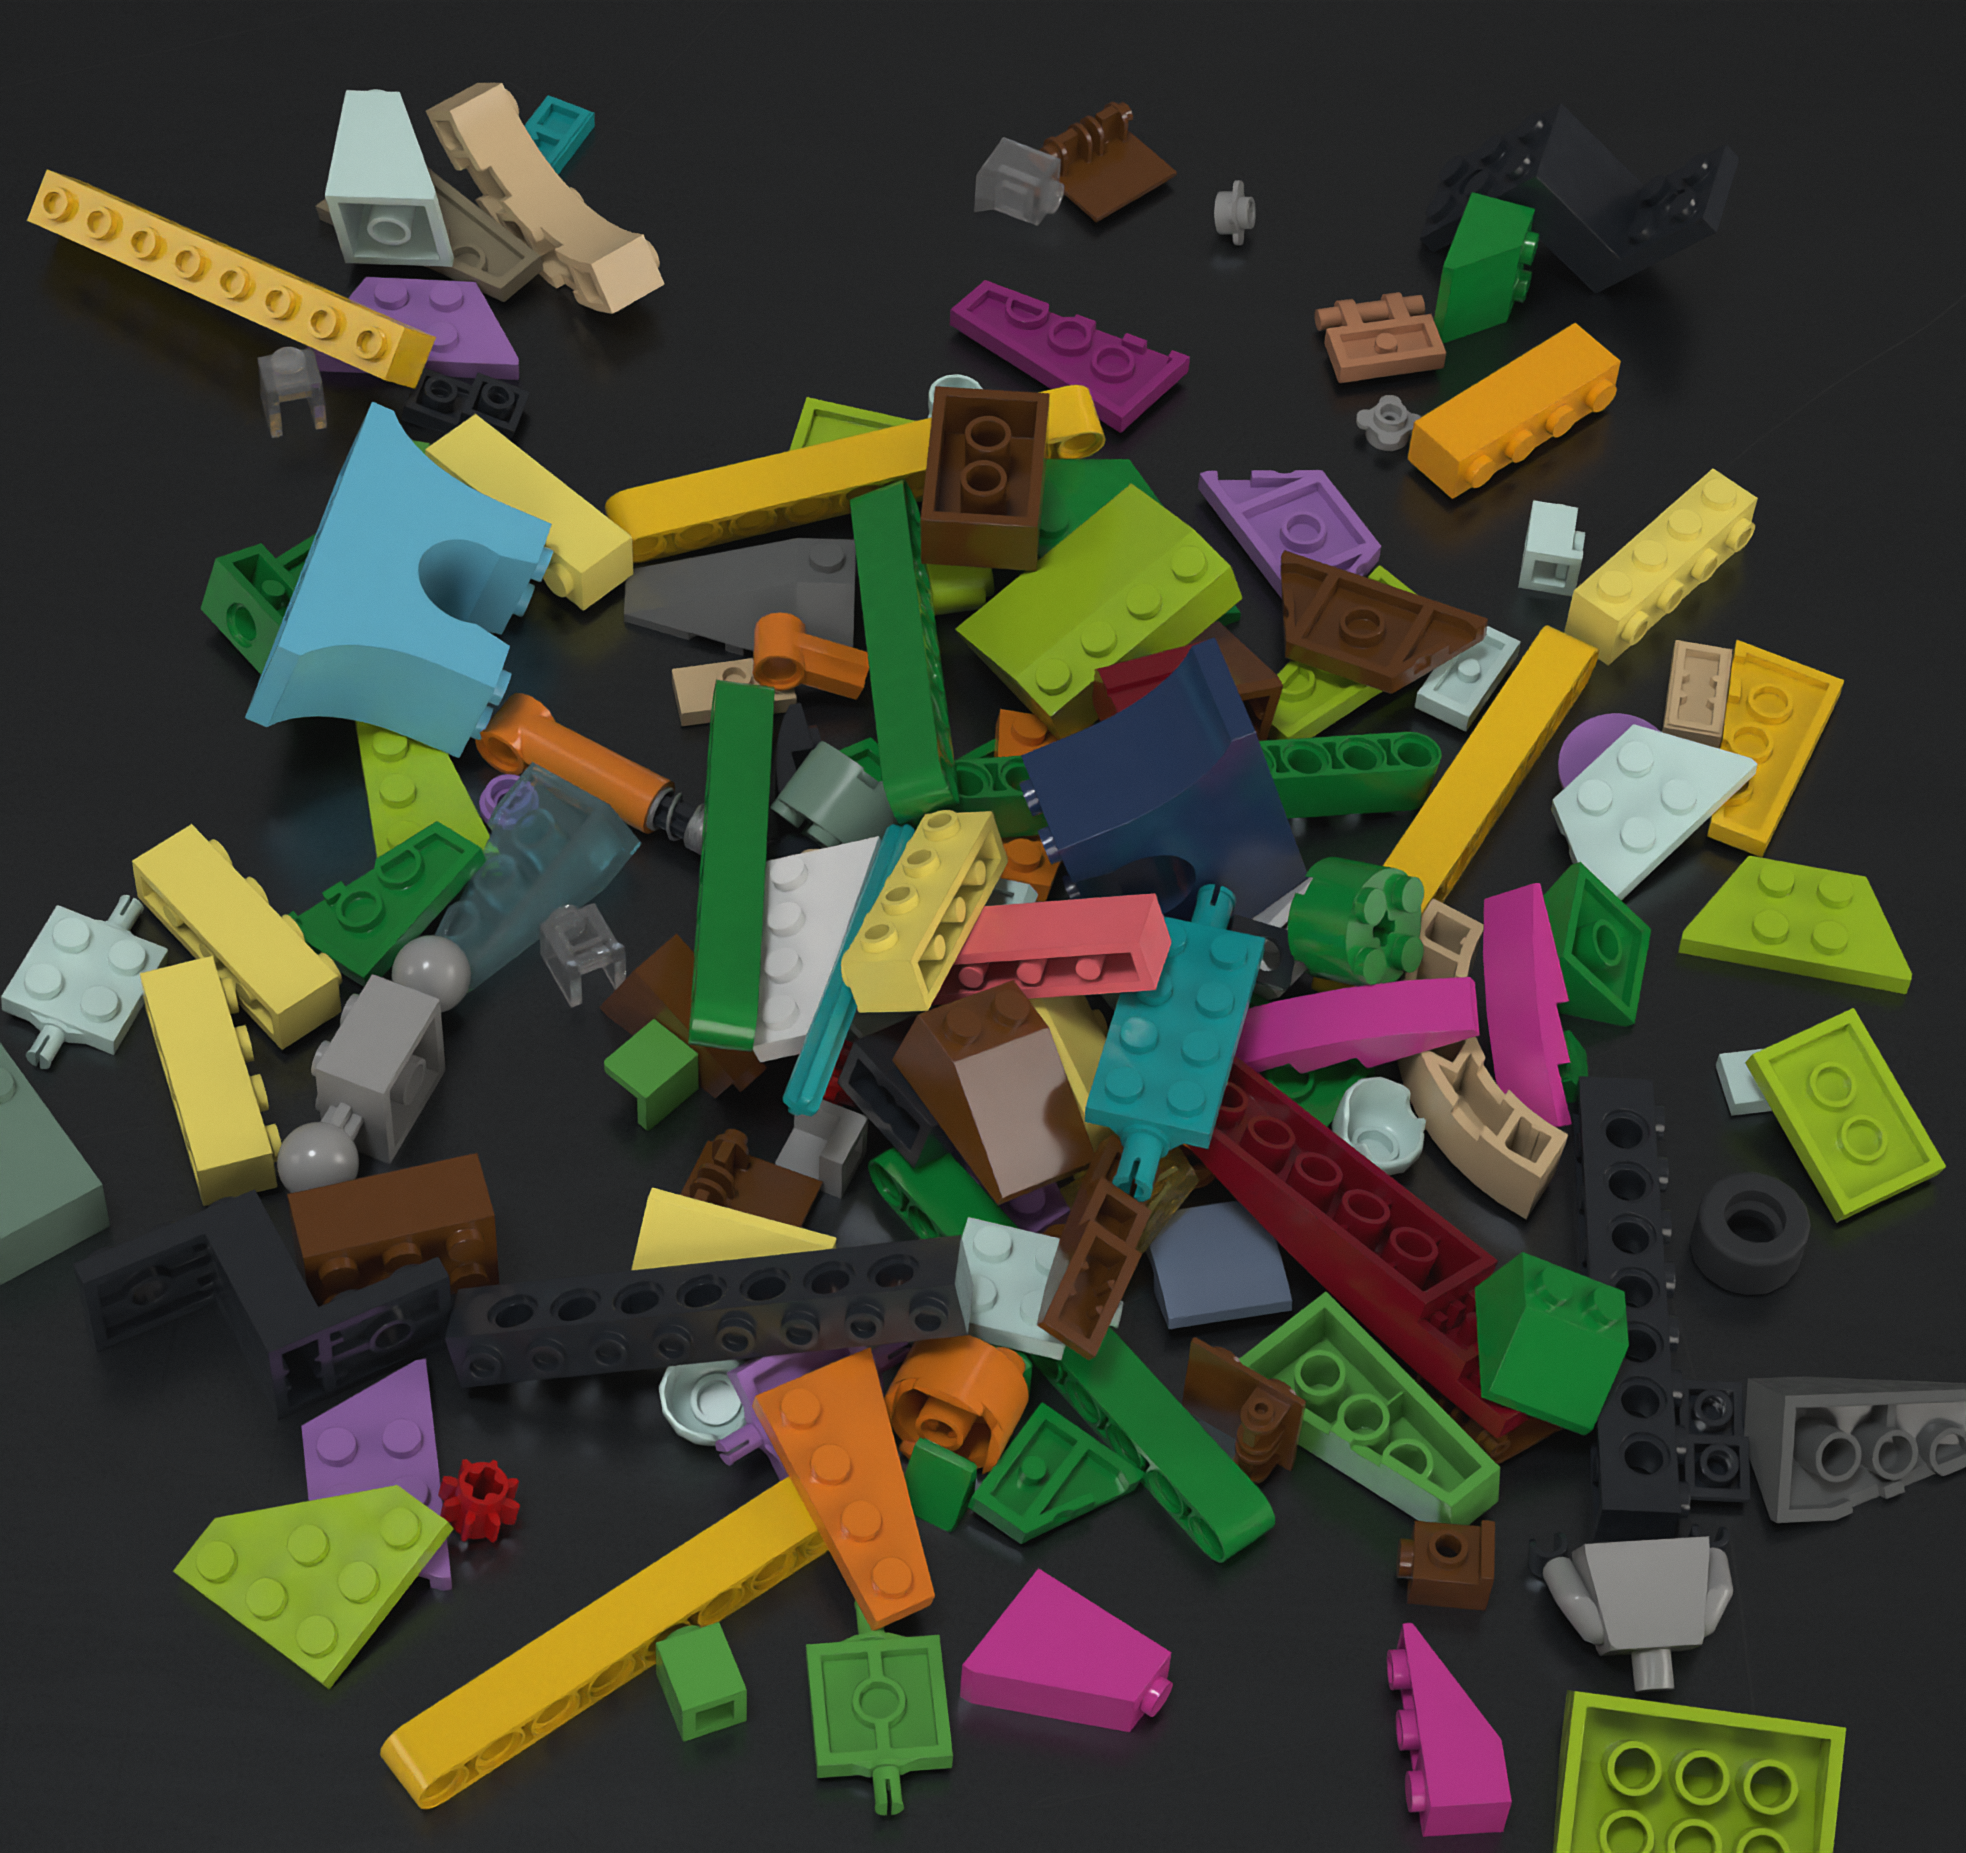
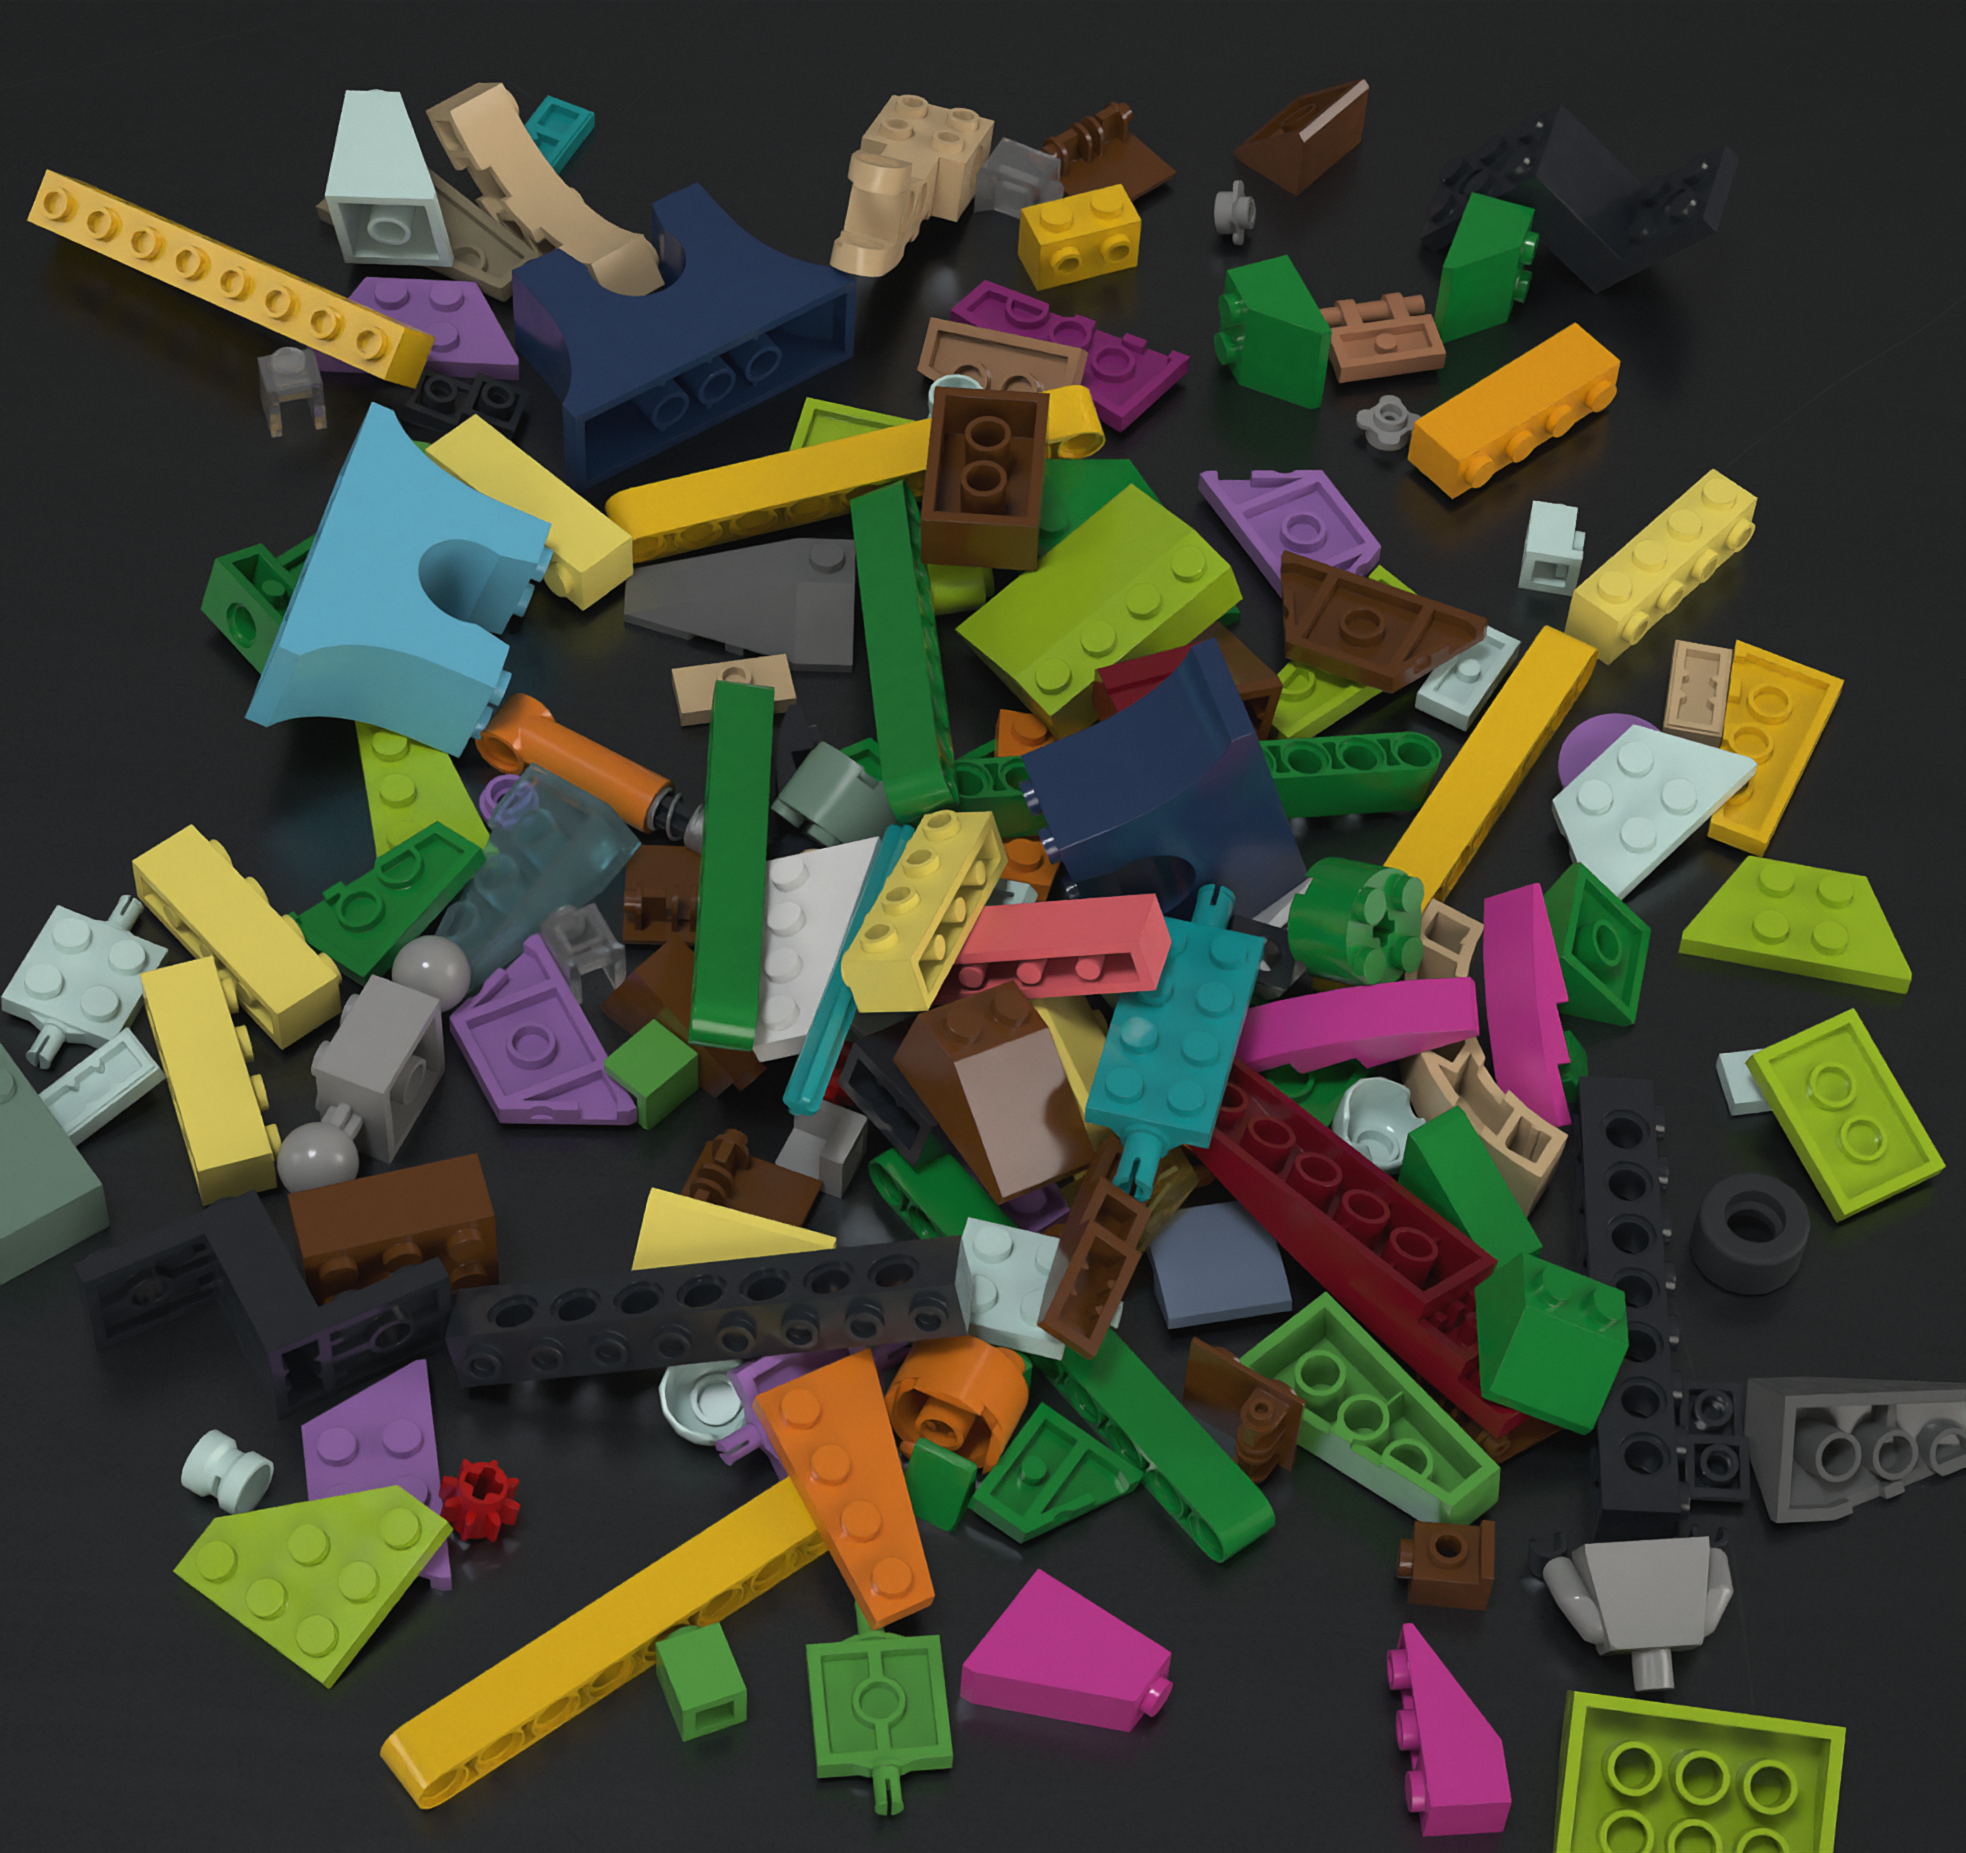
(102, 1086): none -> light aqua plate
(227, 1473): none -> light aqua wheel
(537, 1048): none -> medium lavender wing
(661, 895): none -> reddish brown hinge
(675, 362): none -> dark blue piece
(791, 657): orange piece -> none
(909, 167): none -> tan brick
(999, 358): none -> medium nougat wing
(1079, 237): none -> yellow brick
(1273, 332): none -> green slope
(1307, 136): none -> reddish brown slope
(1460, 1182): none -> green slope

